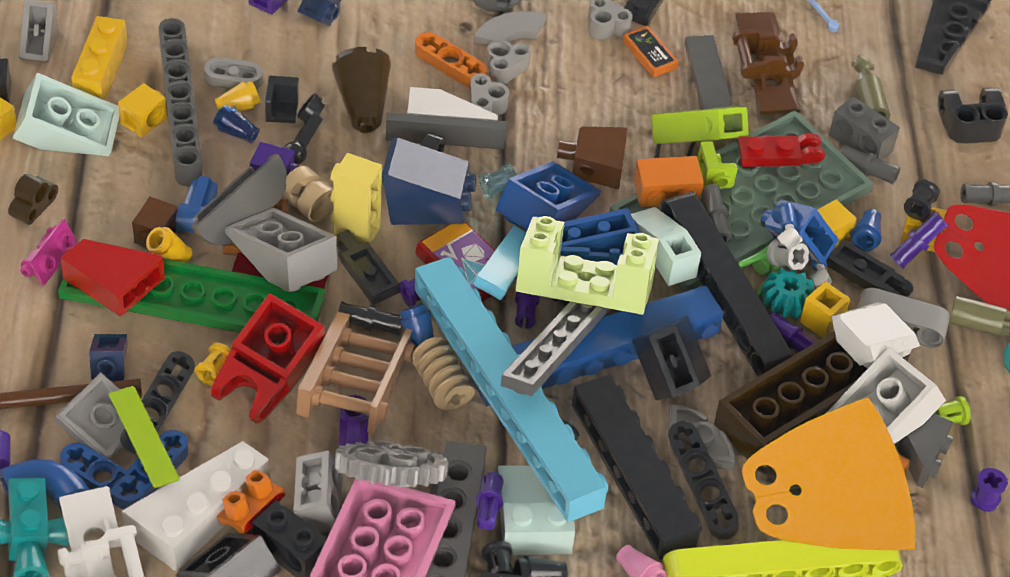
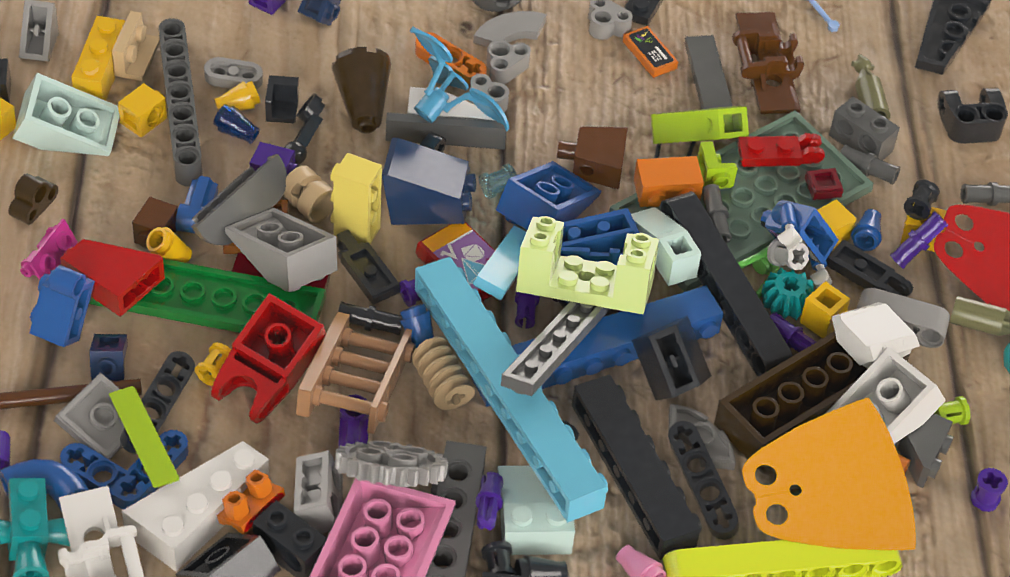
(61, 306): none -> blue hinge
(134, 49): none -> tan bracket
(436, 99): none -> dark azure plant
(824, 184): none -> dark red tile

